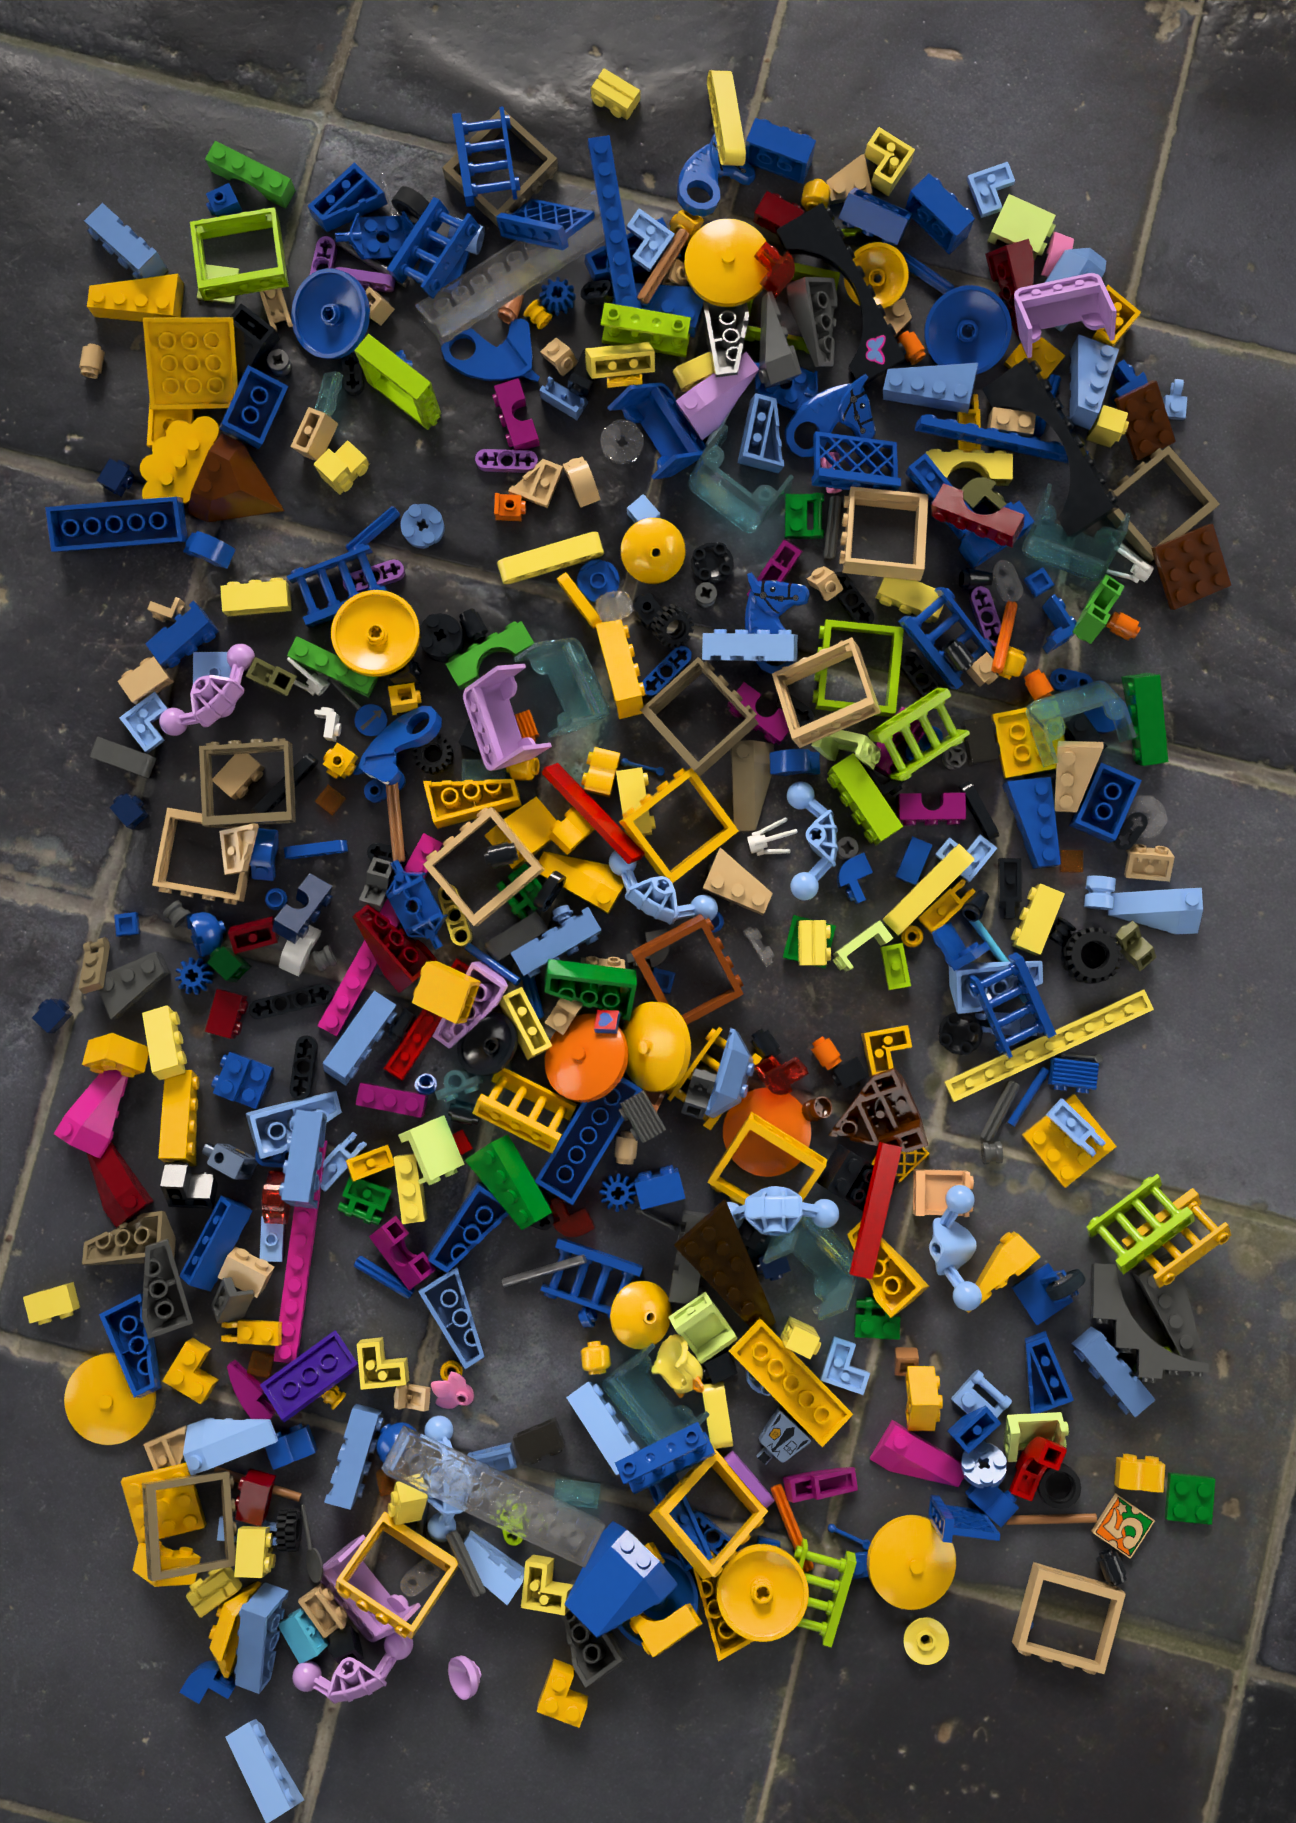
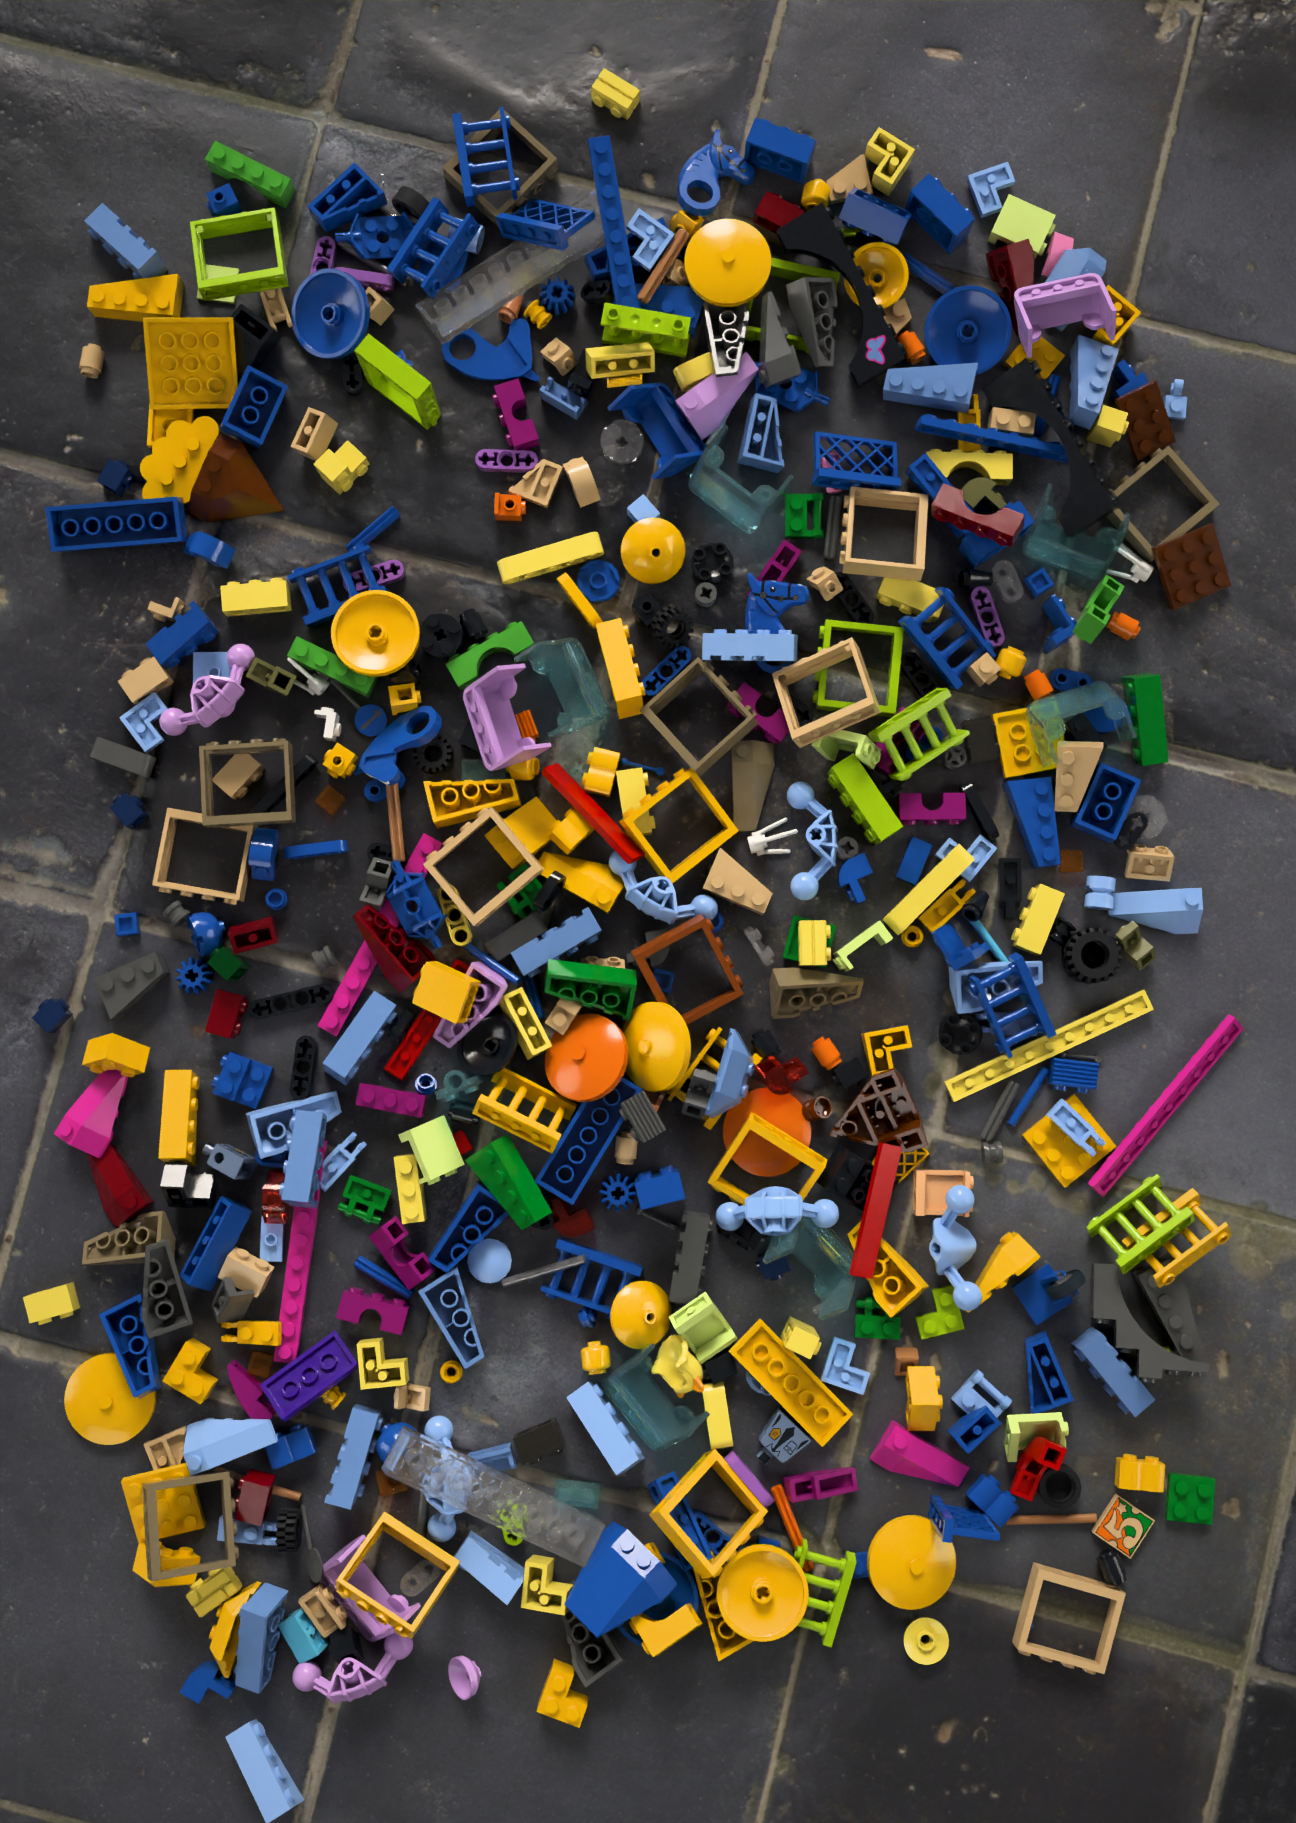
(94, 965): dark tan plate -> none
(164, 1042): light yellow brick -> none
(237, 848): tan wing -> none
(252, 1552): light yellow brick -> none
(282, 367): flat silver wheel -> none
(293, 922): dark blue arch -> none
(296, 956): white brick -> none
(329, 392): clear light blue plate -> none
(370, 1162): yellow plate -> none
(393, 1313): none -> magenta arch
(406, 1504): light yellow brick -> none
(426, 537): medium blue plate -> none
(452, 1392): bright pink plate -> none
(465, 1563): dark grey axle -> none
(489, 1261): none -> light blue dish
(501, 854): black brick -> none
(562, 913): light blue plate -> none
(607, 1021): tile -> none
(614, 605): clear gear -> none
(665, 1458): blue fence -> none
(723, 1261): dark brown wing -> none
(726, 118): light yellow beam -> none
(780, 268): clear red brick -> none
(794, 762): blue brick -> none
(803, 989): none -> dark tan wedge
(836, 404): blue animal -> none
(865, 1543): blue hinge -> none
(895, 966): lime plate -> none
(946, 1317): none -> lime plate
(958, 655): black brick -> none
(984, 1477): medium blue plate -> none
(1004, 637): orange axle -> none
(1165, 1105): none -> dark pink plate

